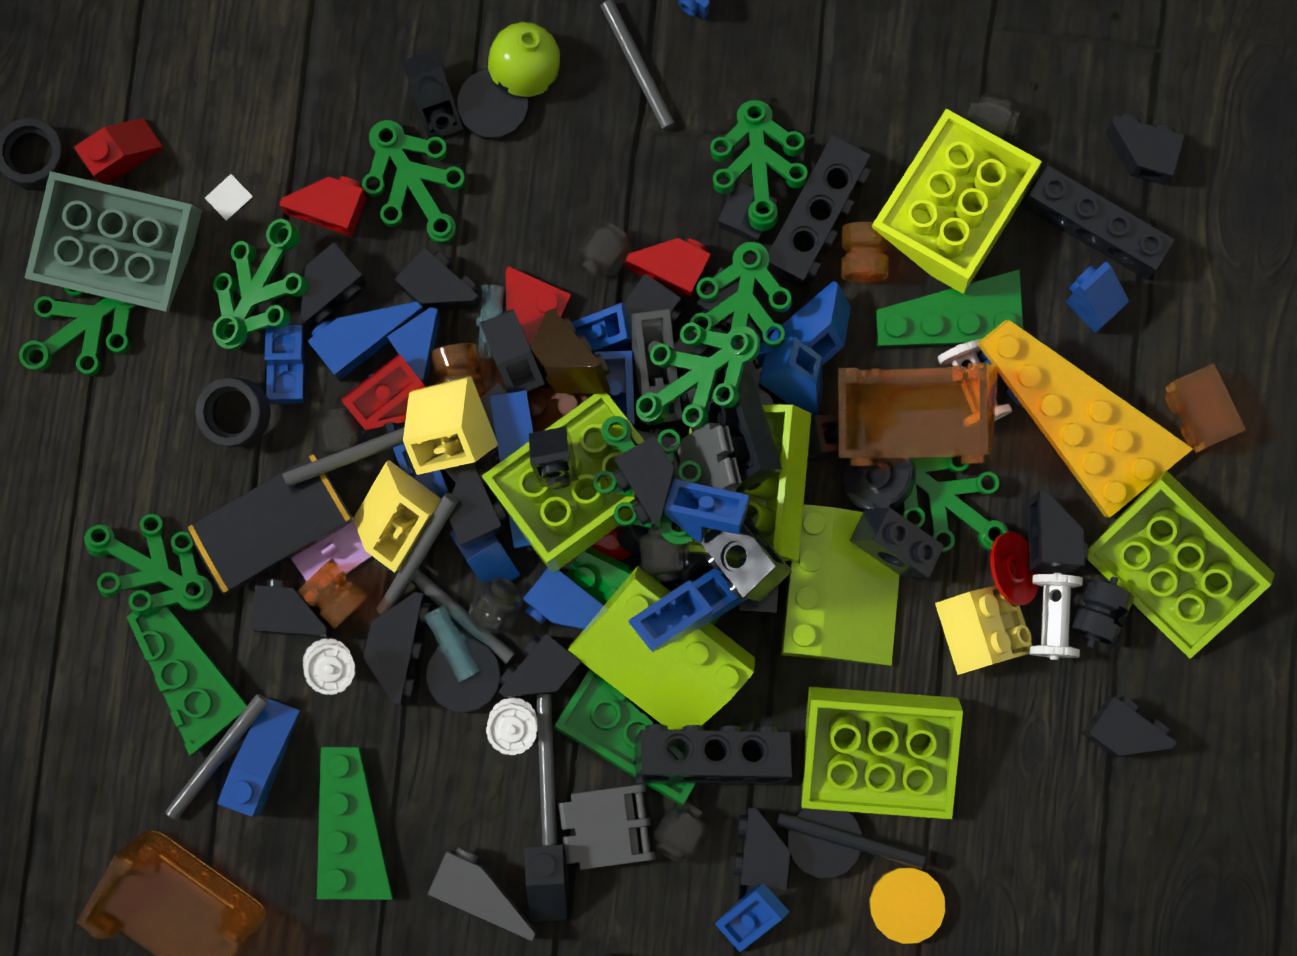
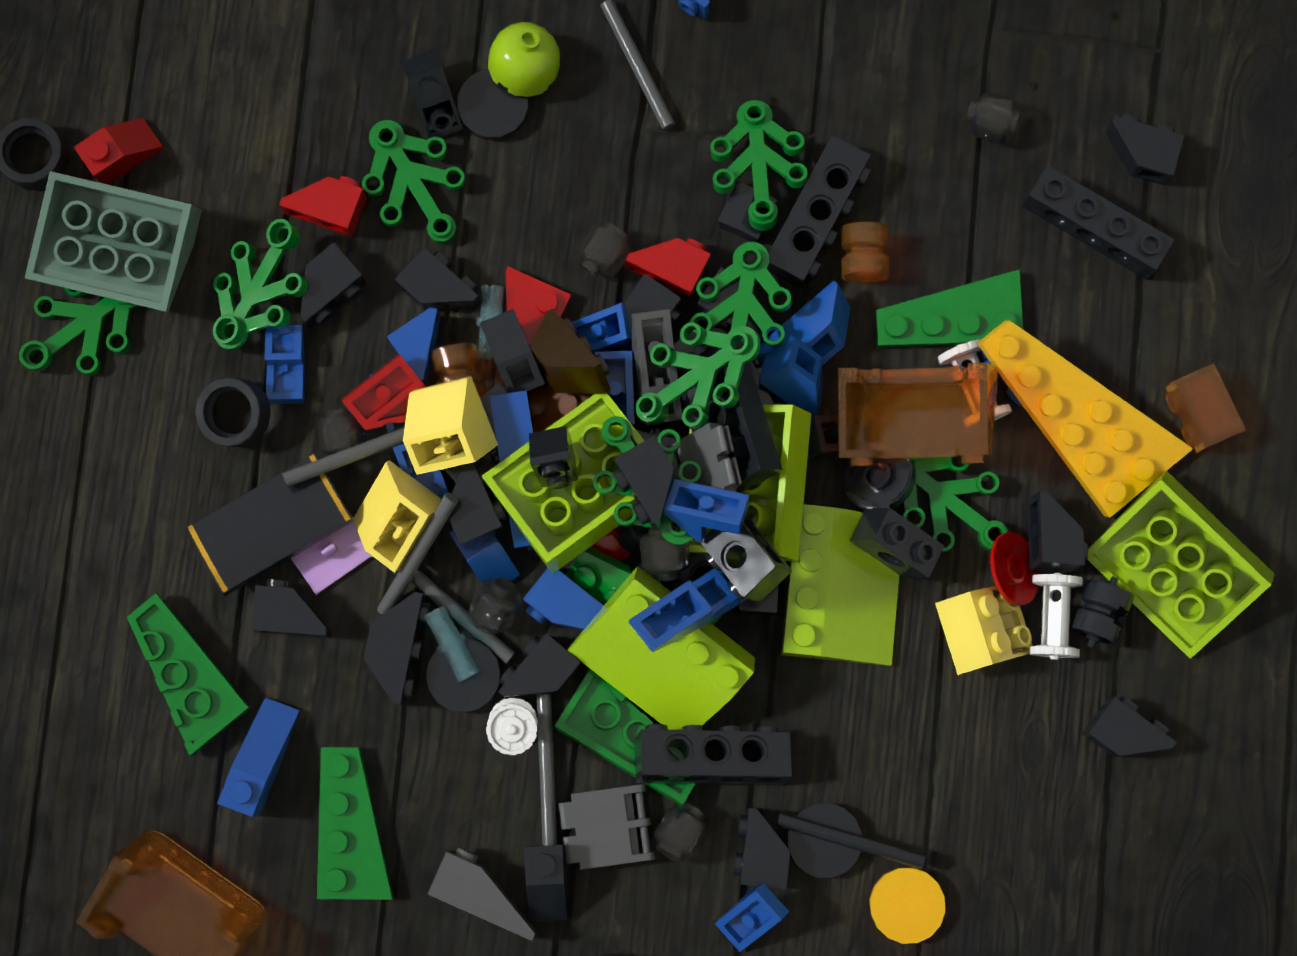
(151, 570): green plant -> none
(217, 756): dark grey bar -> none
(228, 197): white sticker -> none
(328, 666): white hose -> none
(333, 593): clear orange wheel -> none
(357, 337): blue slope -> none
(881, 752): lime slope -> none
(956, 199): neon yellow slope -> none
(1097, 296): blue slope -> none

